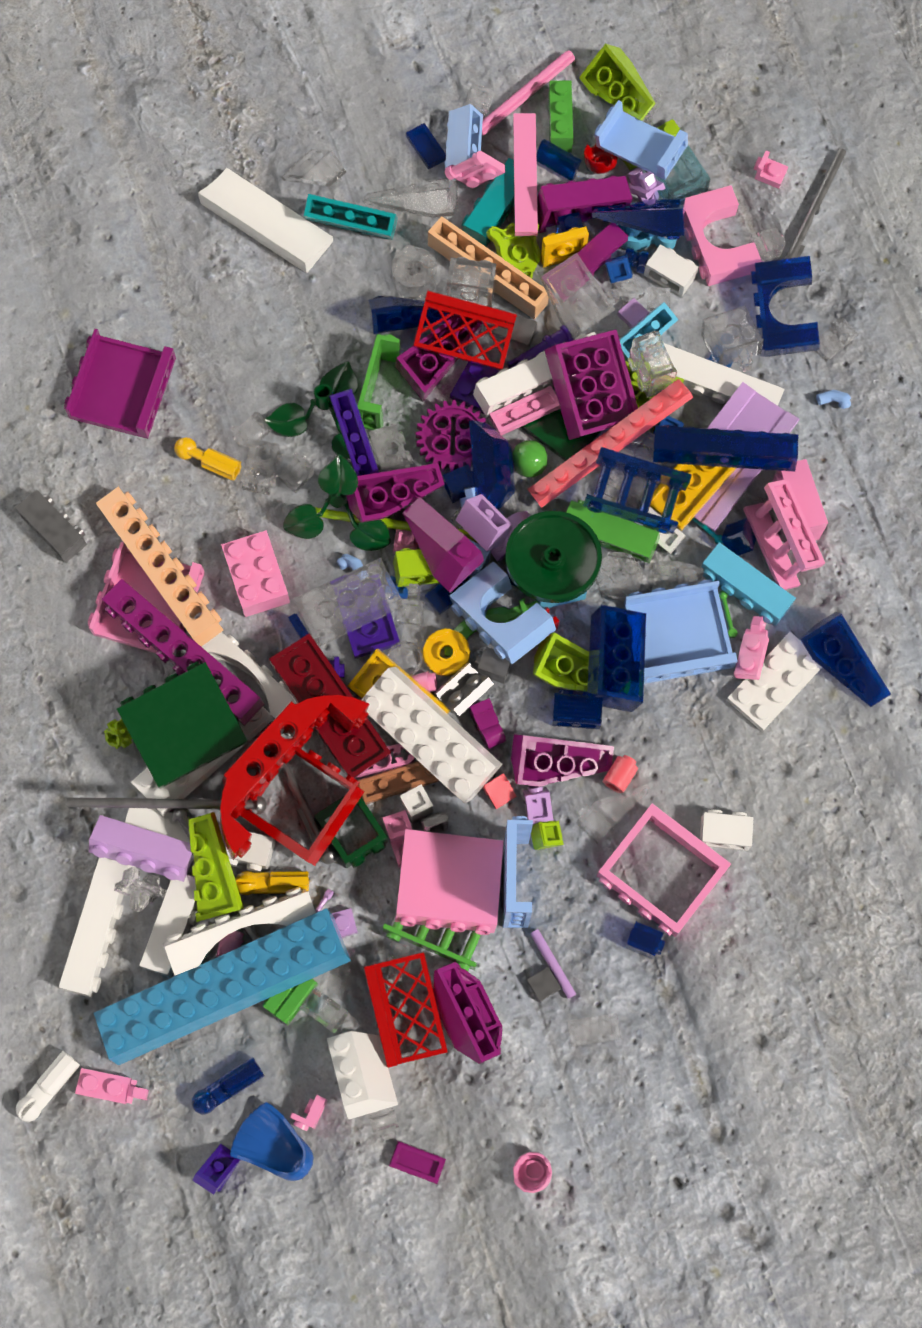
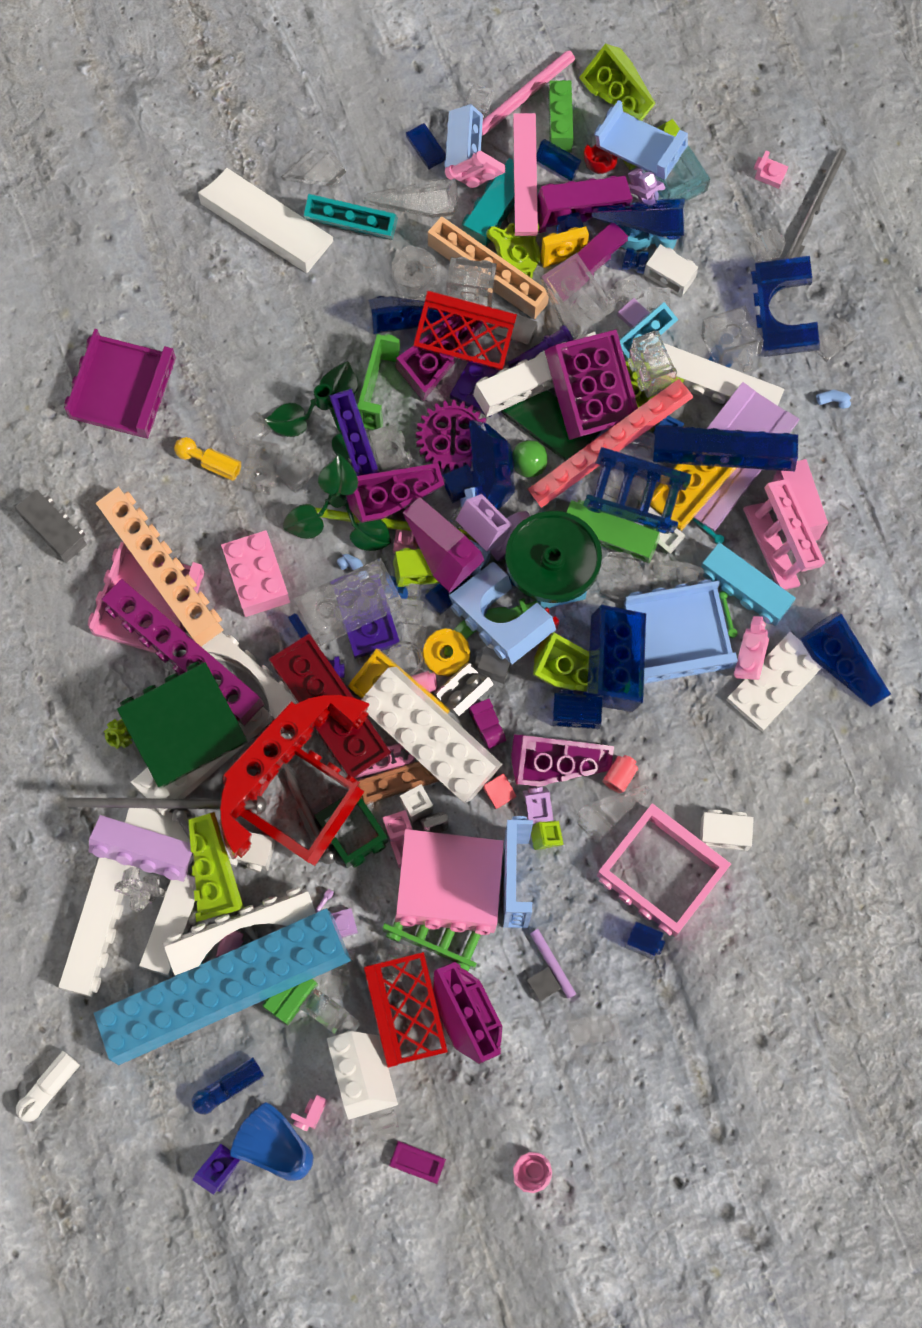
(109, 1087): bright pink hinge -> none
(271, 882): yellow piece -> none
(525, 410): bright pink plate -> none
(618, 269): blue tile -> none
(715, 263): bright pink arch -> none
(739, 537): clear blue panel -> none

